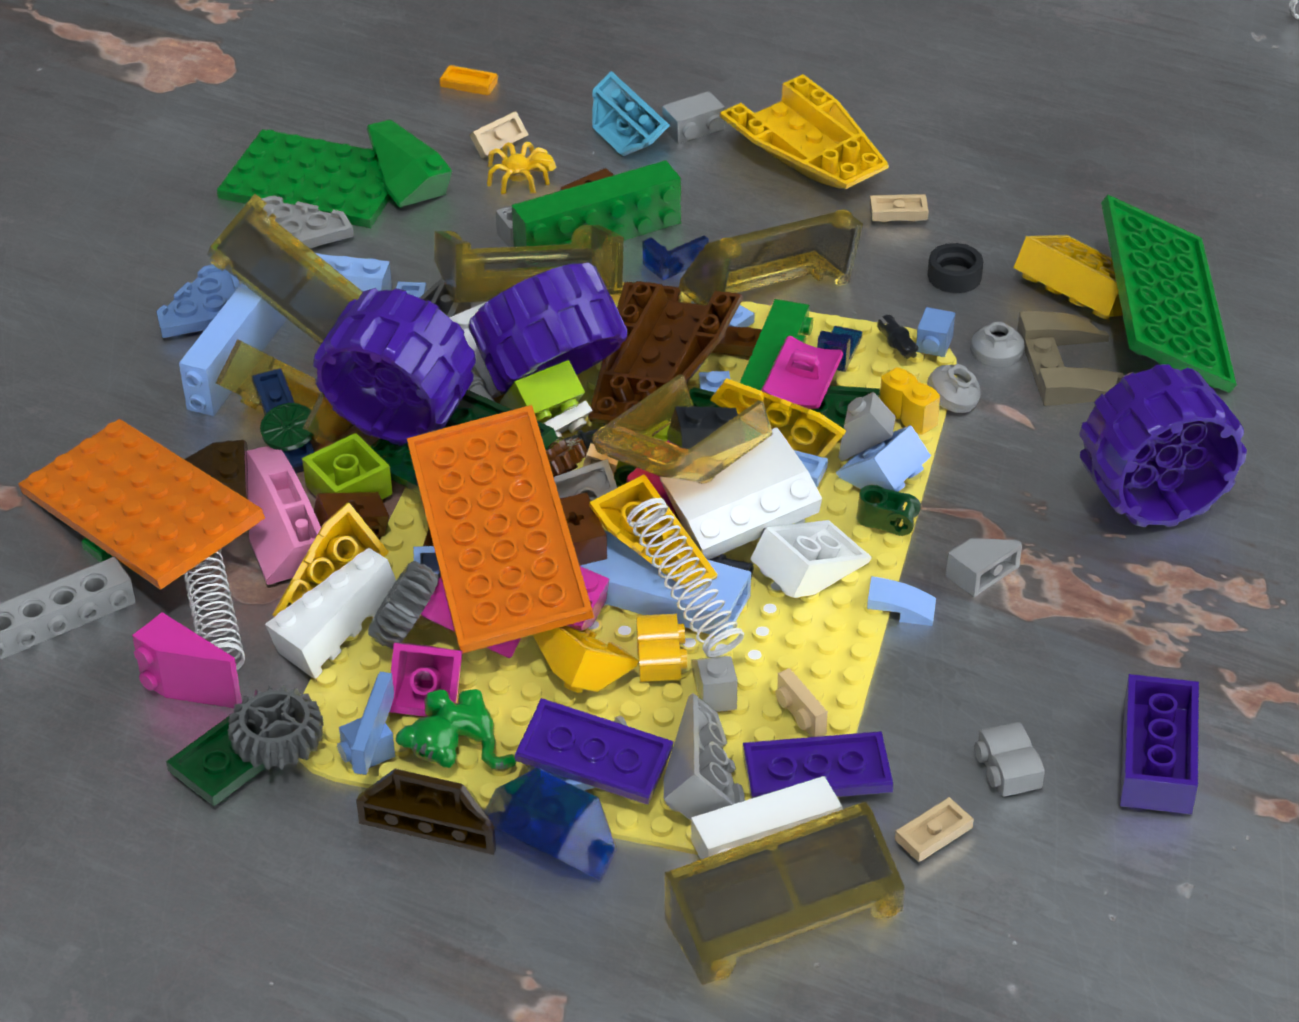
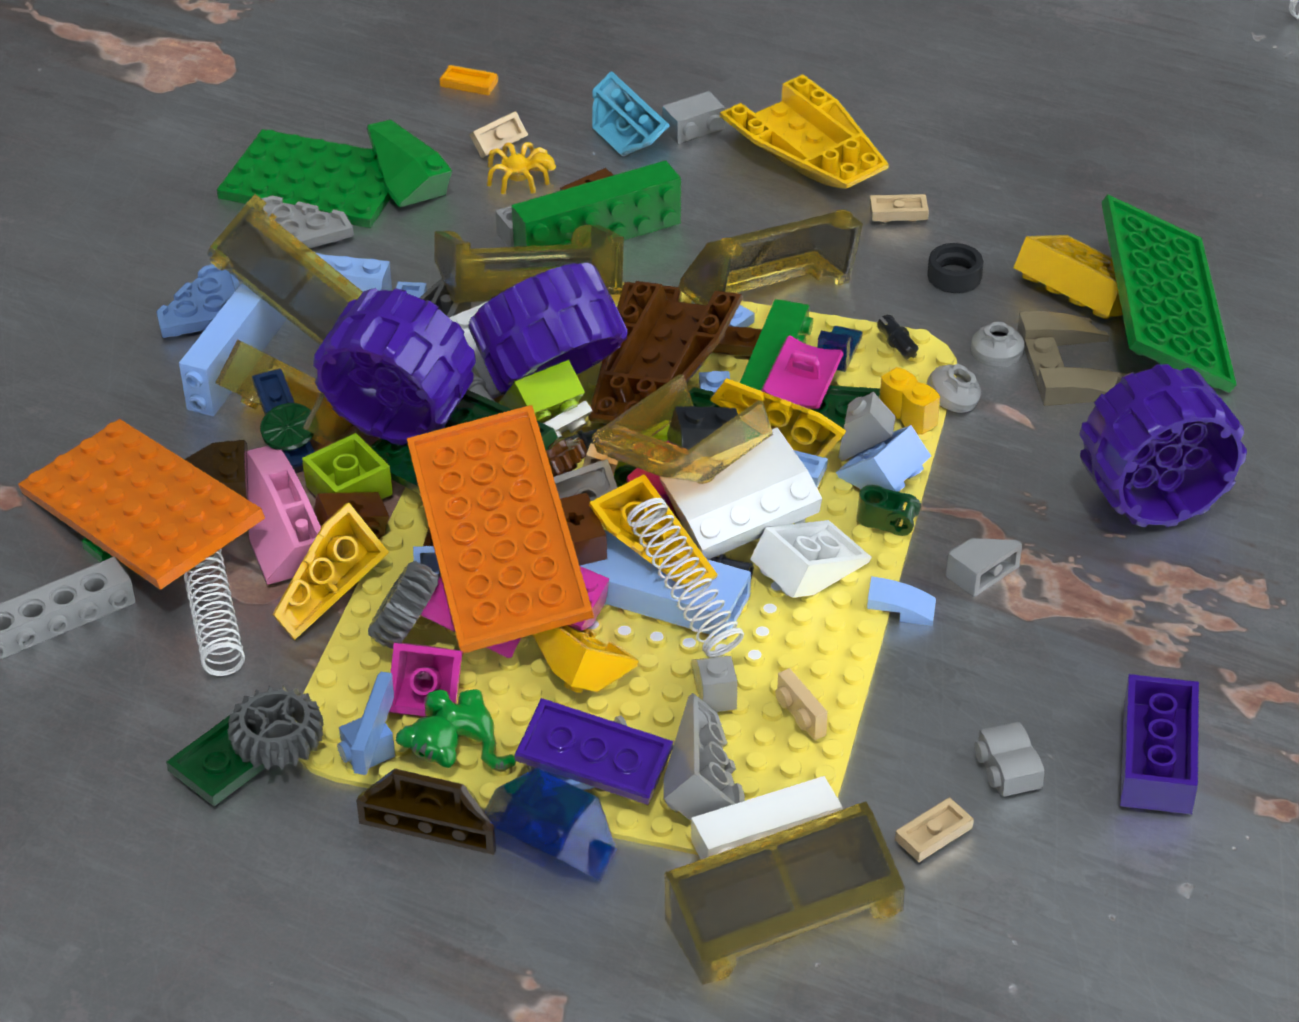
(184, 664): dark pink slope -> none
(331, 612): white wedge -> none
(659, 647): yellow brick -> none
(670, 263): clear blue bracket -> none
(848, 761): dark purple tile -> none
(935, 331): medium blue brick -> none

